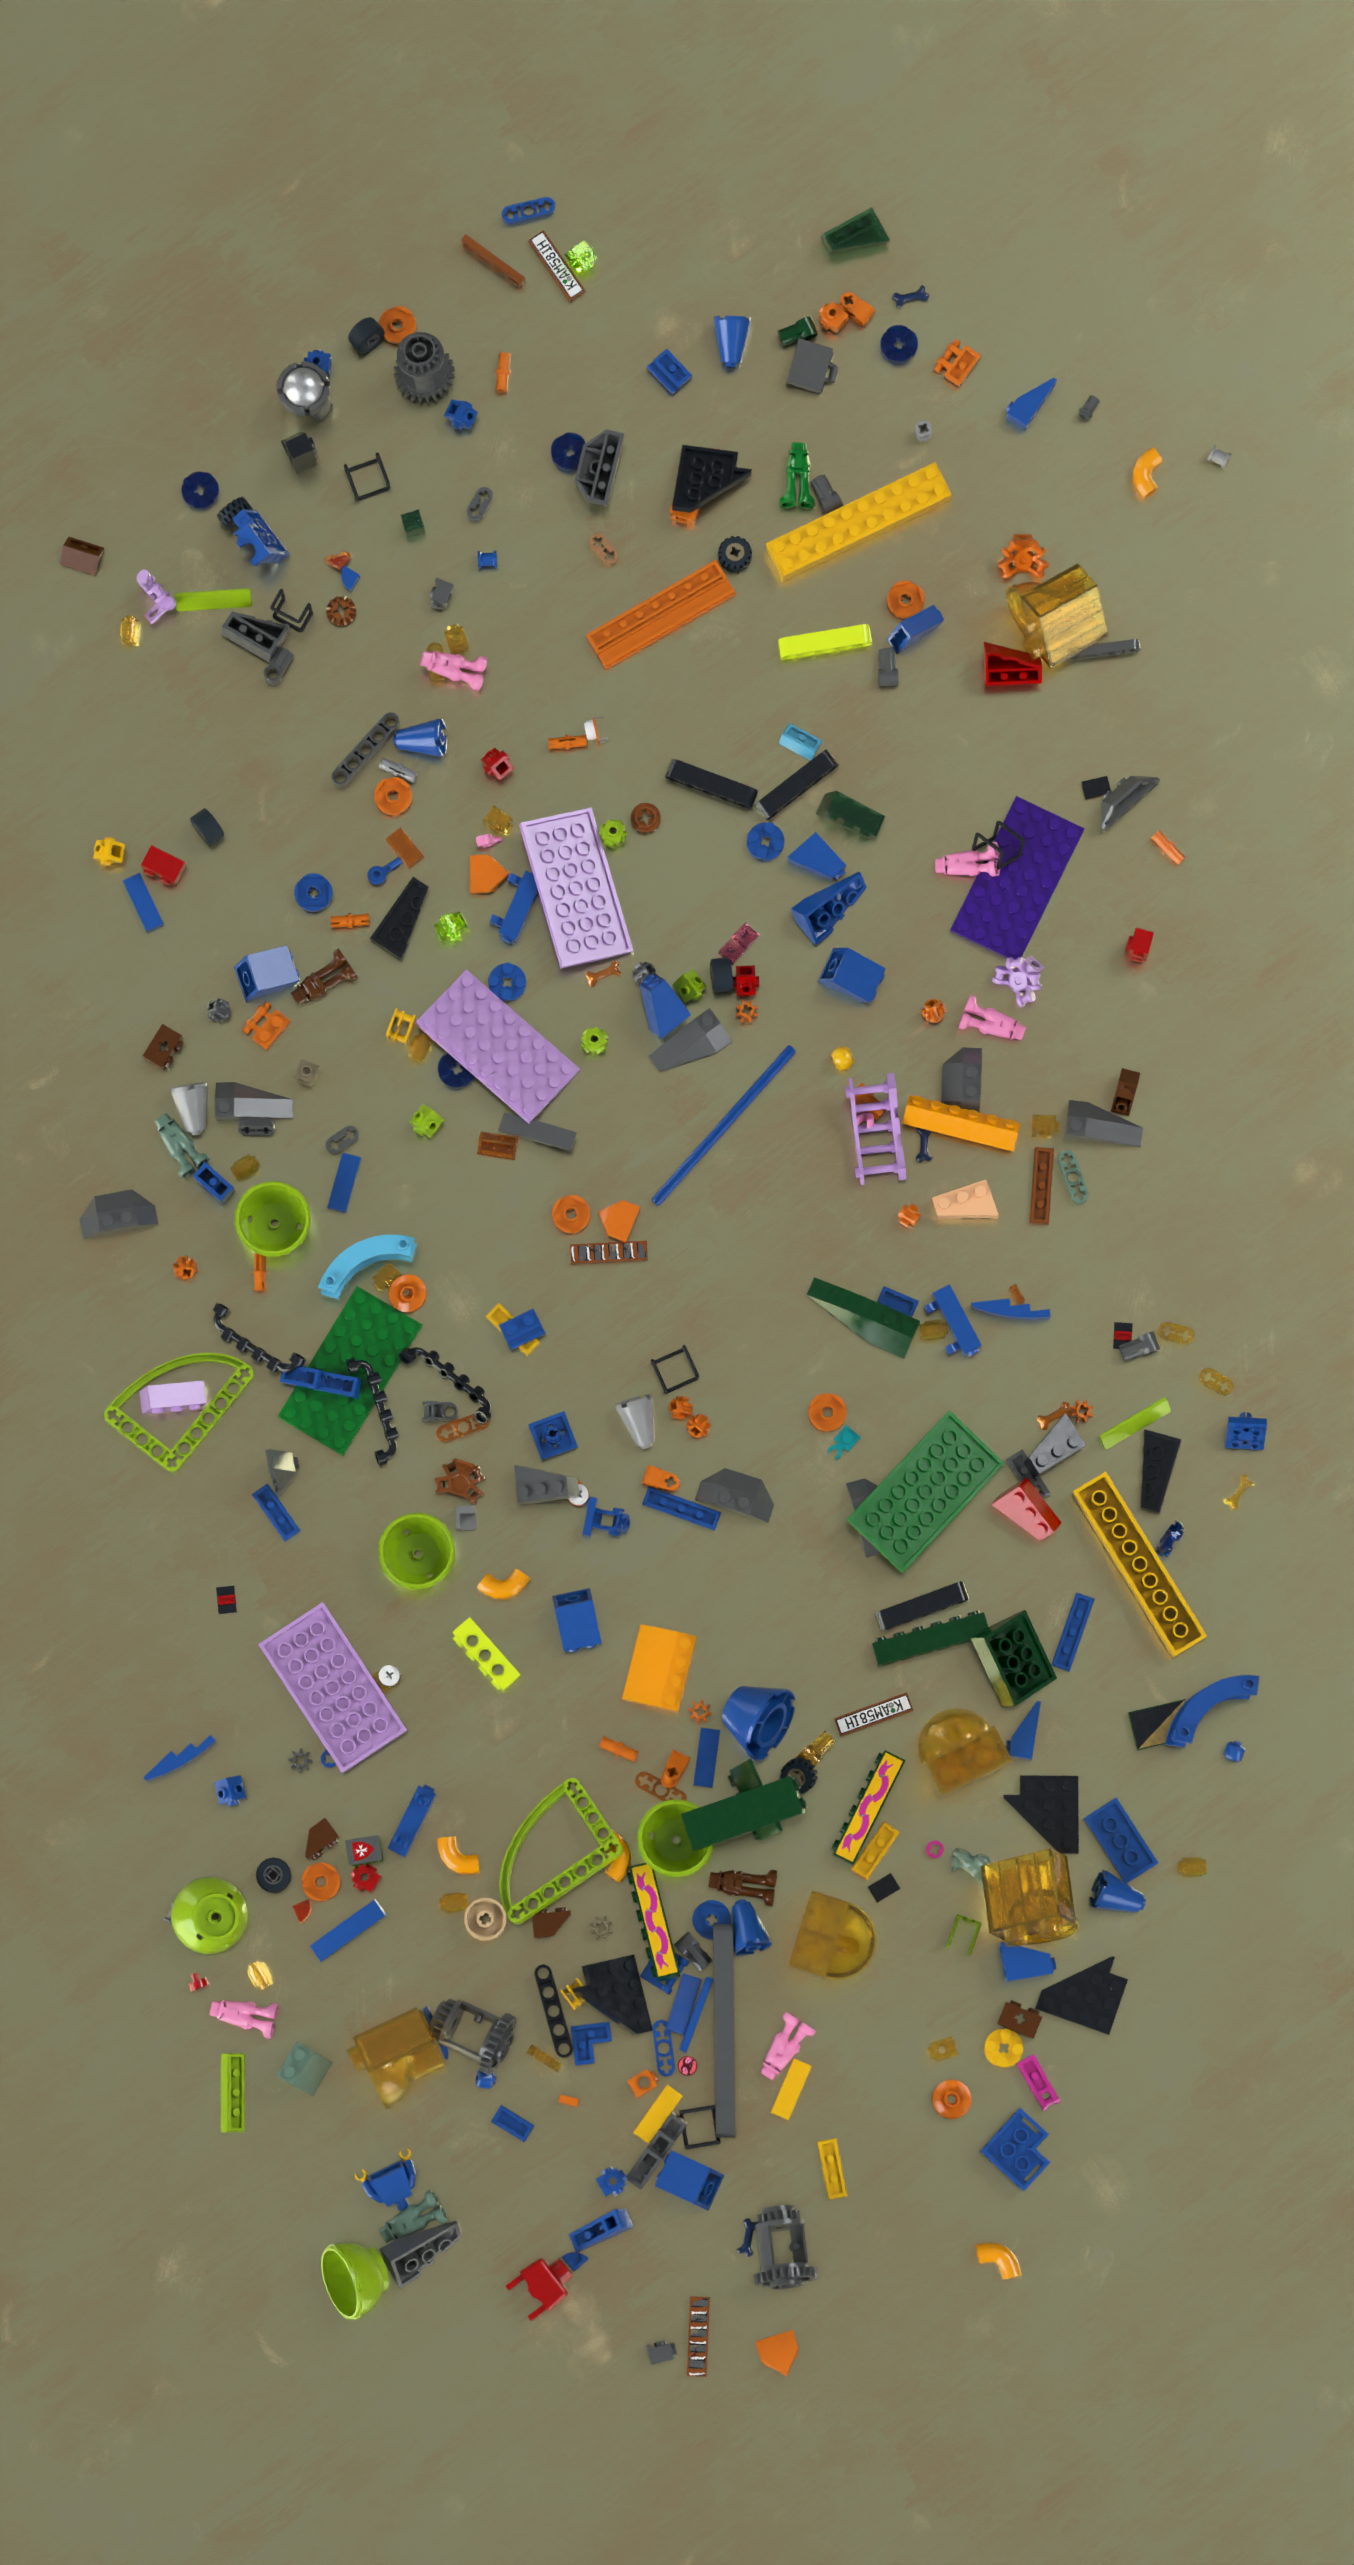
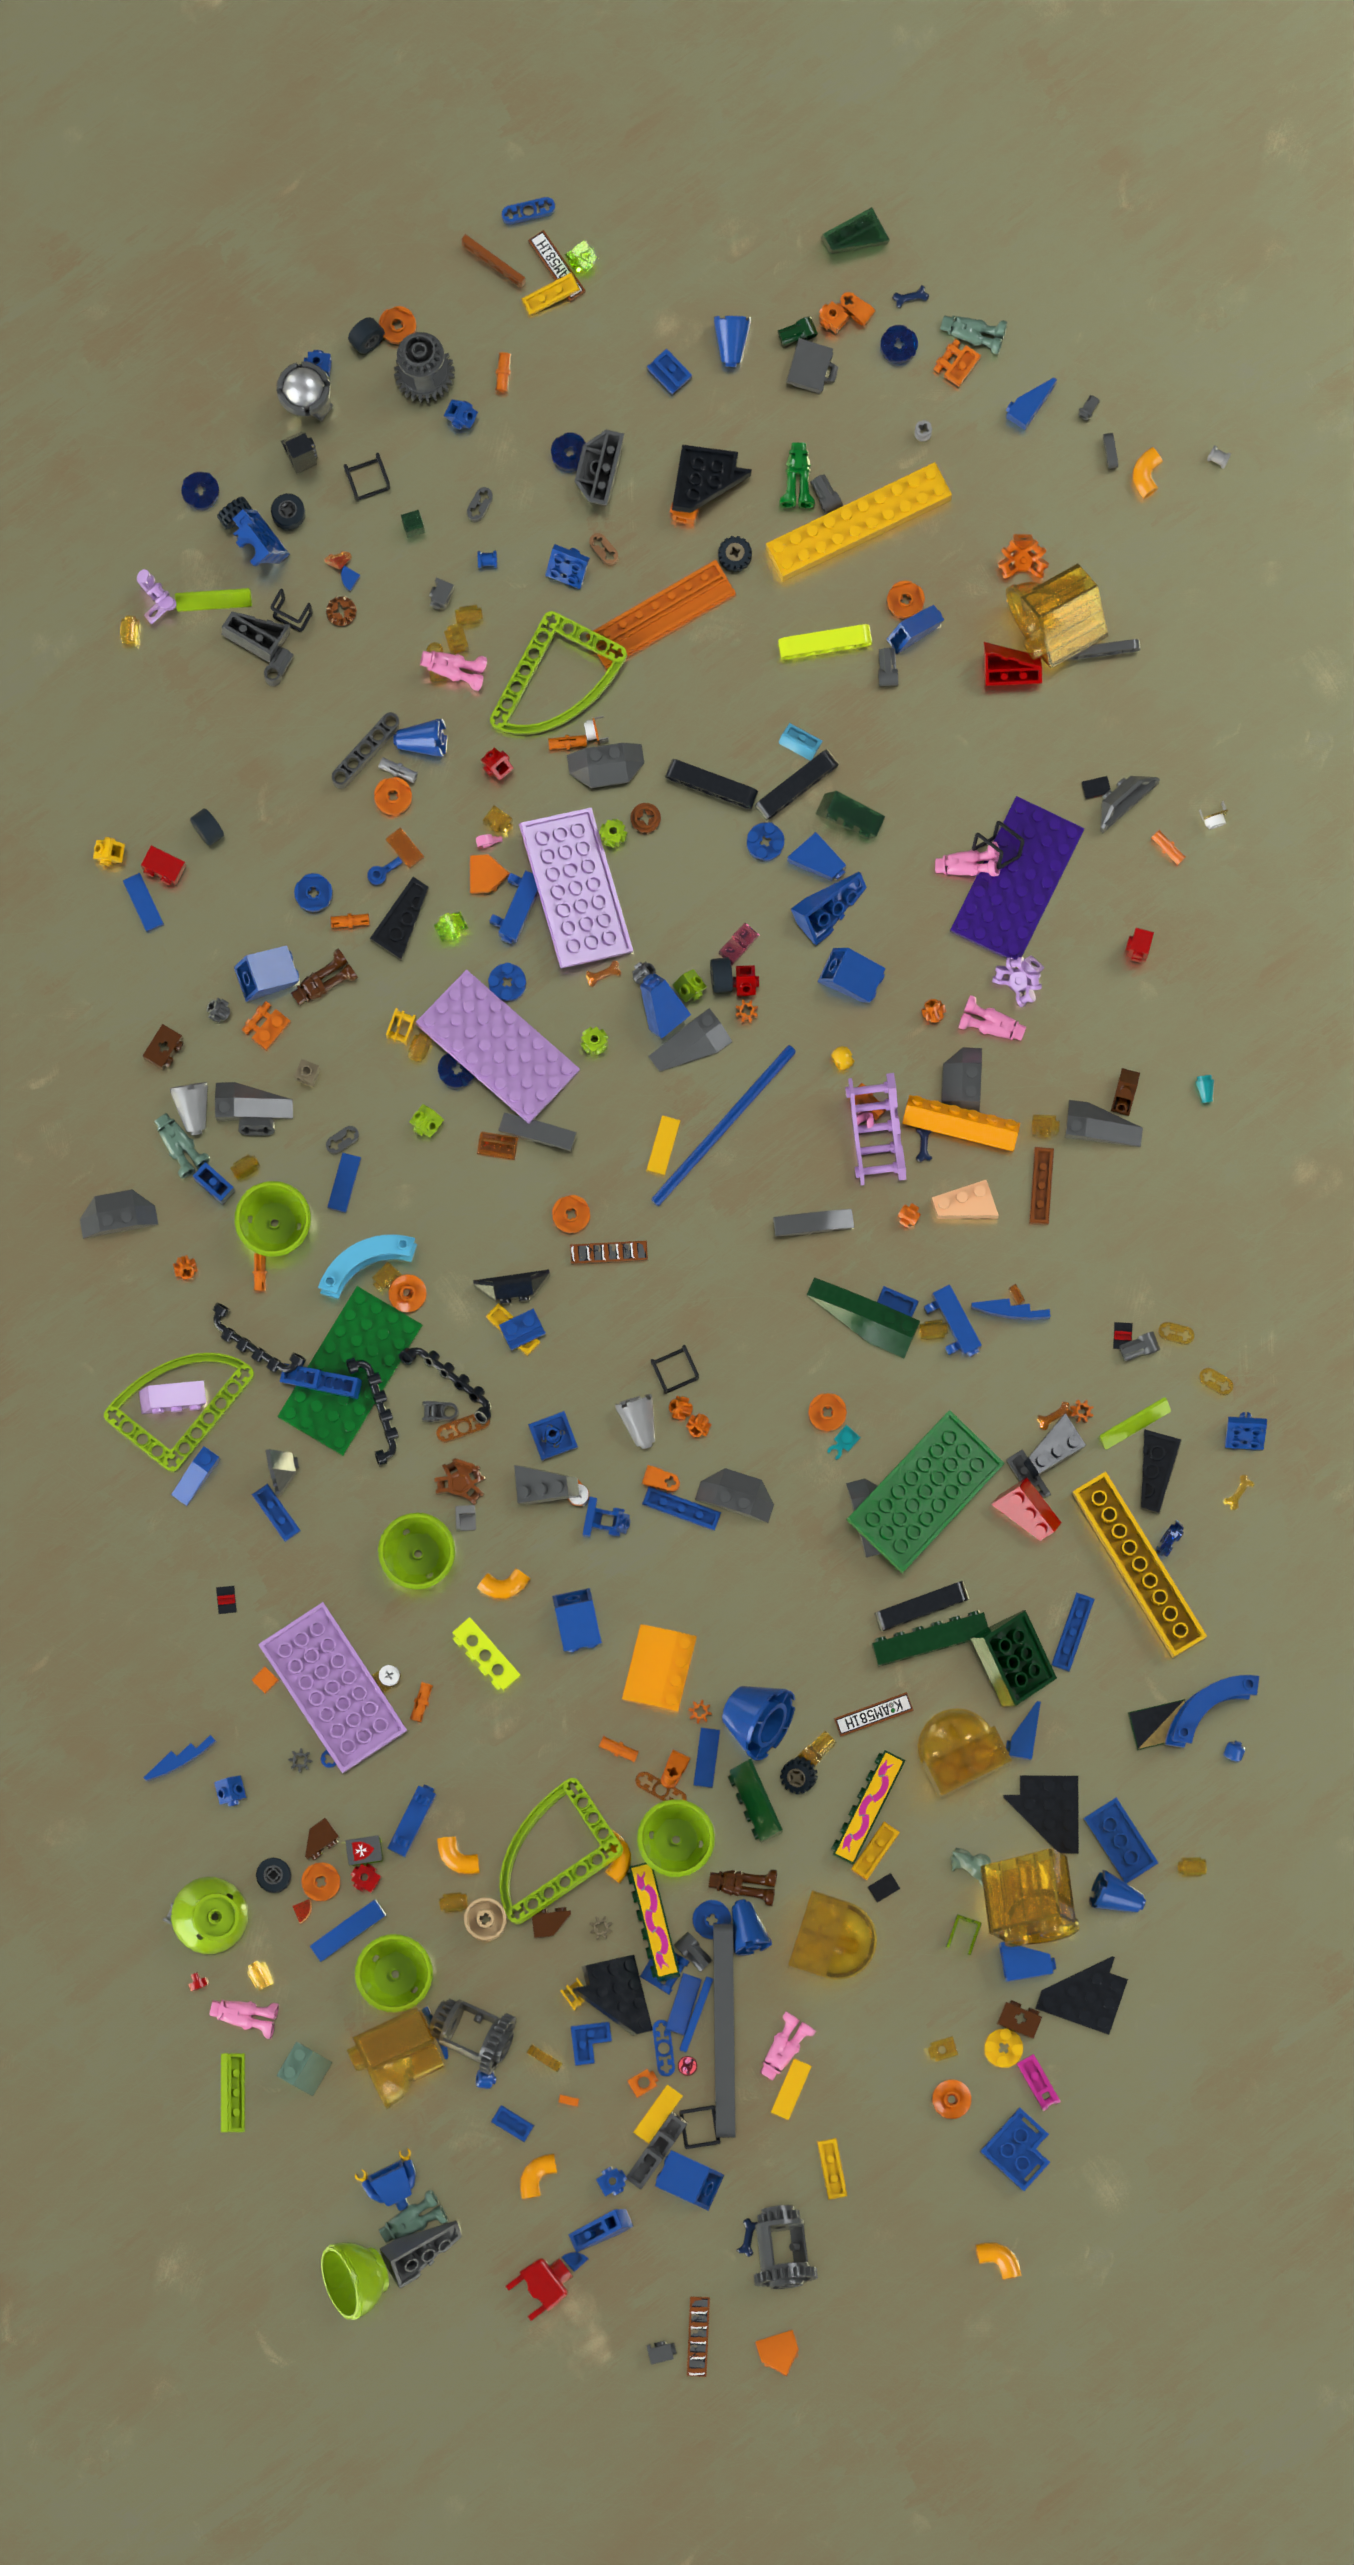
(81, 555): reddish brown panel -> none
(196, 1475): none -> slope
(265, 1680): none -> orange tile
(288, 511): none -> black wheel
(395, 1954): none -> lime piece
(421, 1702): none -> orange pin
(468, 615): none -> clear yellow brick
(513, 1287): none -> black wedge
(534, 2172): none -> light orange cylinder
(550, 294): none -> yellow tile
(553, 2001): black beam -> none
(567, 562): none -> blue plate
(579, 707): none -> lime beam
(606, 764): none -> dark grey wedge
(619, 1219): orange slope -> none
(663, 1145): none -> yellow tile
(744, 1813): dark green brick -> none
(813, 1222): none -> dark grey slope
(940, 1851): dark pink bush -> none
(971, 329): none -> sand green piece
(1083, 1188): sand green beam -> none
(1110, 450): none -> dark grey beam
(1206, 1087): none -> teal cone
(1215, 820): none -> white piece

